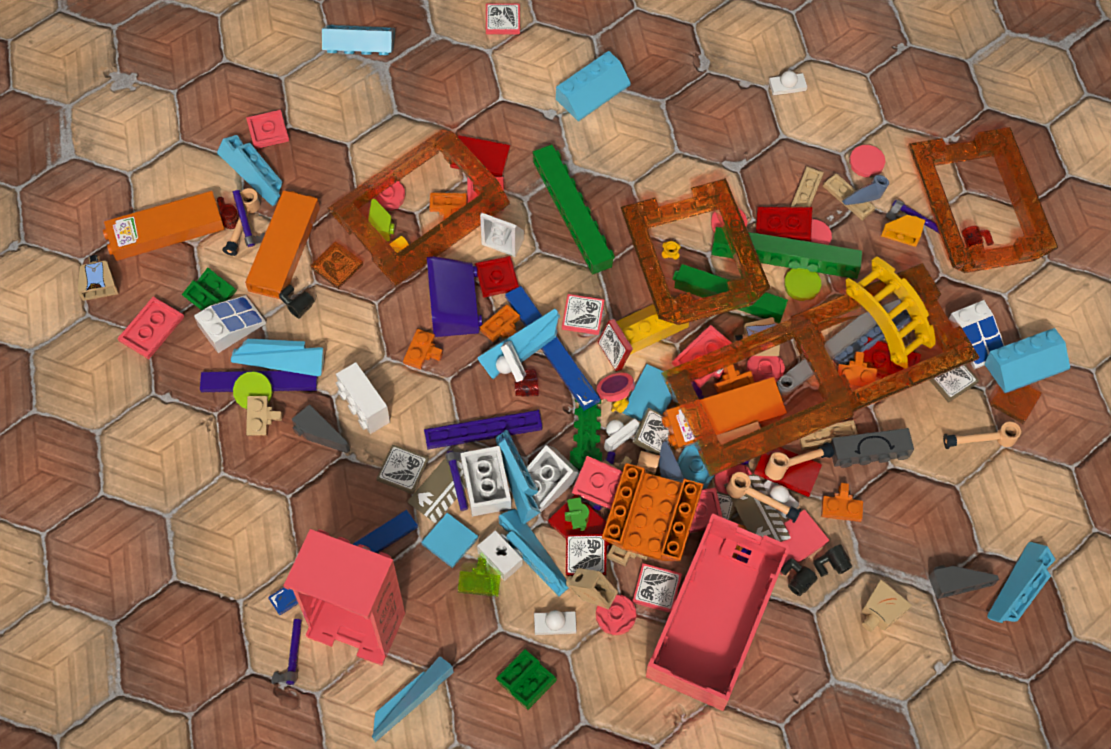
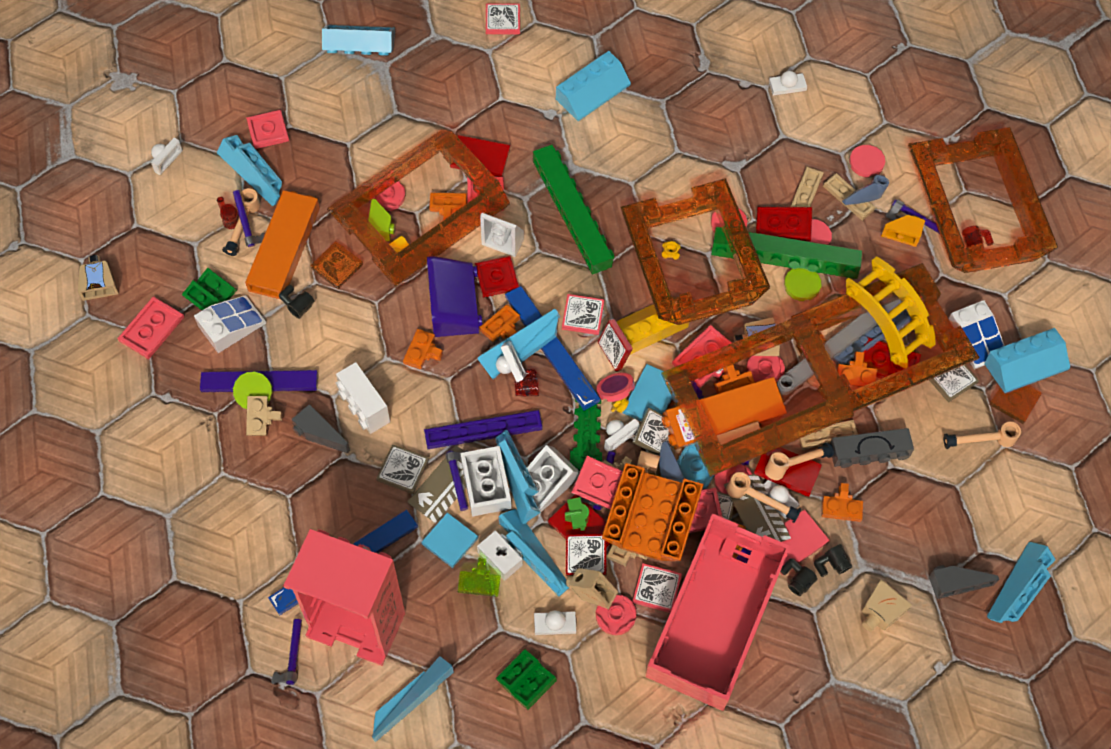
(162, 226): orange brick -> none
(165, 155): none -> white tile
(280, 355): medium azure wedge -> none
(706, 284): green brick -> none

